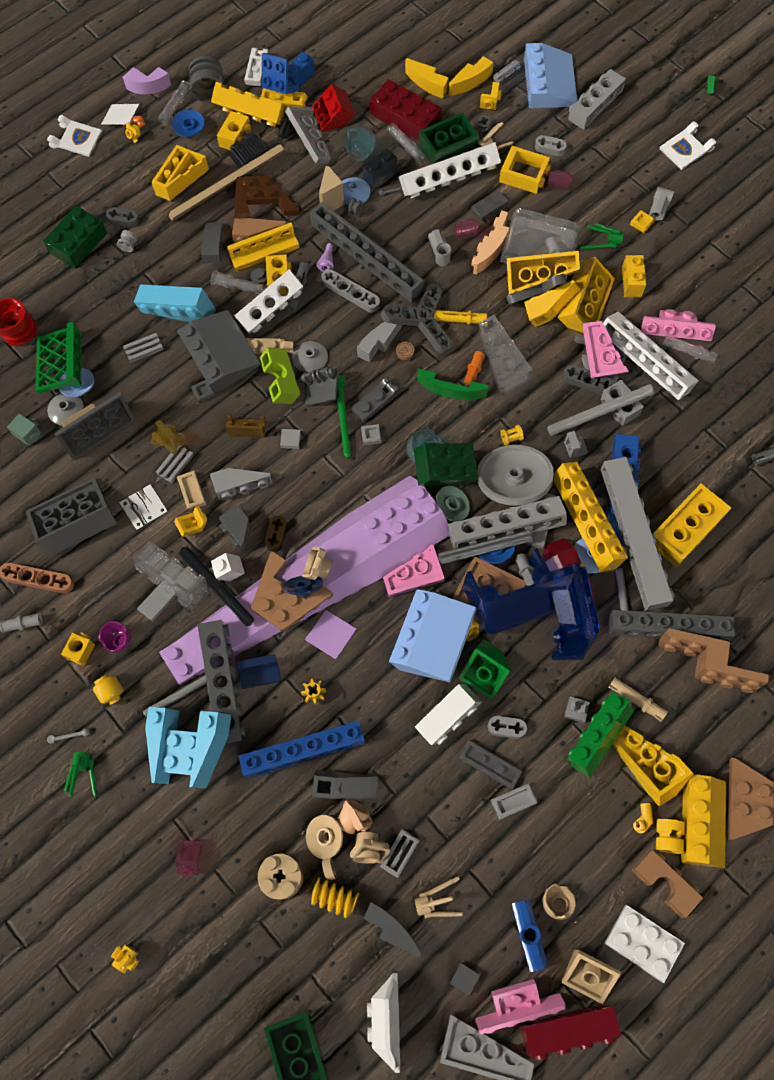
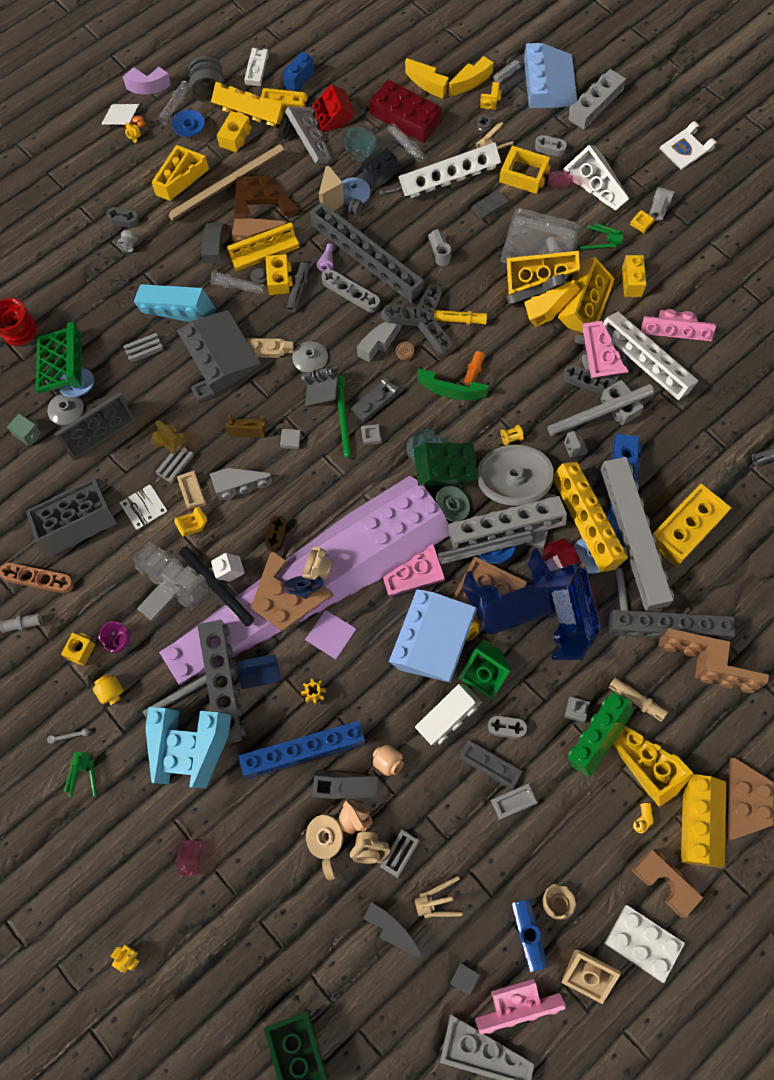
(75, 236): dark green brick -> none
(77, 137): white flag -> none
(77, 415): tan tile -> none
(237, 526): dark grey slope -> none
(247, 150): black brick -> none
(267, 877): tan brick -> none
(276, 74): blue bracket -> none
(284, 388): lime arch -> none
(287, 281): white brick -> none
(334, 898): yellow piece -> none
(385, 1022): white wedge -> none
(388, 760): none -> light nougat head
(448, 138): dark green brick -> none
(466, 228): clear pink brick -> none
(492, 245): light nougat slope -> none
(504, 357): clear wedge -> none
(525, 568): light grey axle -> none
(570, 1030): dark red brick -> none
(596, 176): none -> white wedge
(670, 836): yellow wheel -> none
(688, 348): clear pin -> none
(712, 81): green tile -> none

